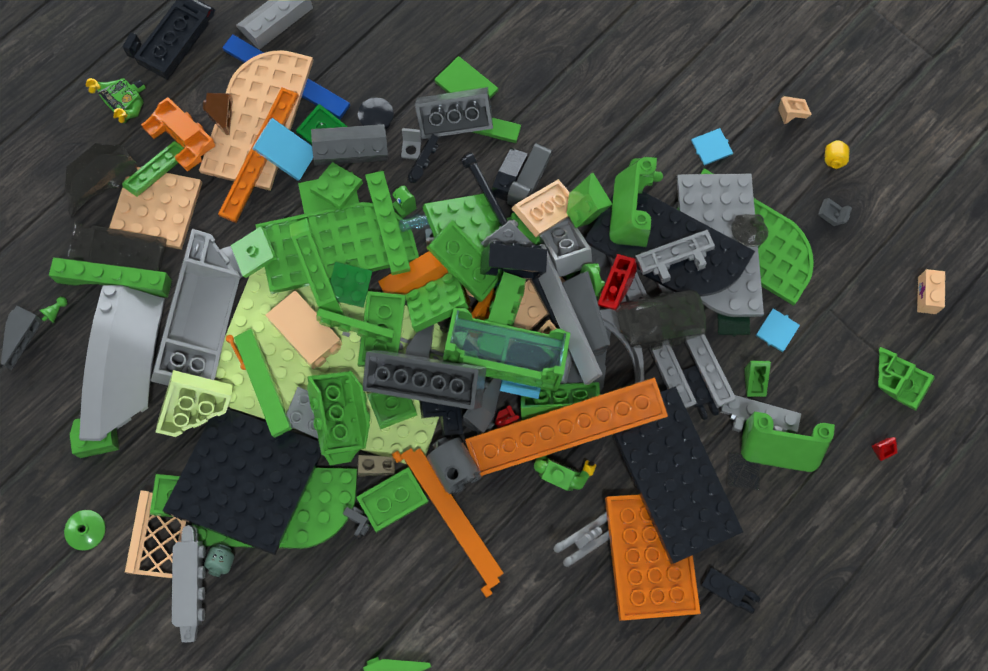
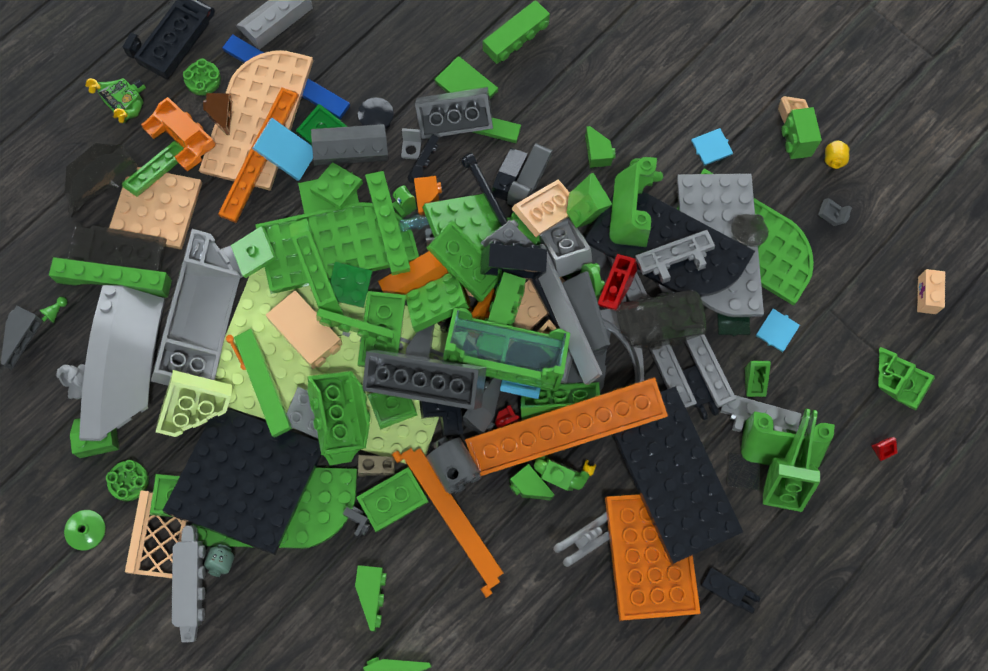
(73, 378): none -> light grey hair
(127, 480): none -> bright green tile
(202, 77): none -> bright green tile
(369, 586): none -> bright green slope
(427, 191): none -> orange slope
(516, 32): none -> bright green brick
(530, 485): none -> bright green slope
(598, 149): none -> bright green slope
(793, 482): none -> bright green slope
(801, 133): none -> bright green brick

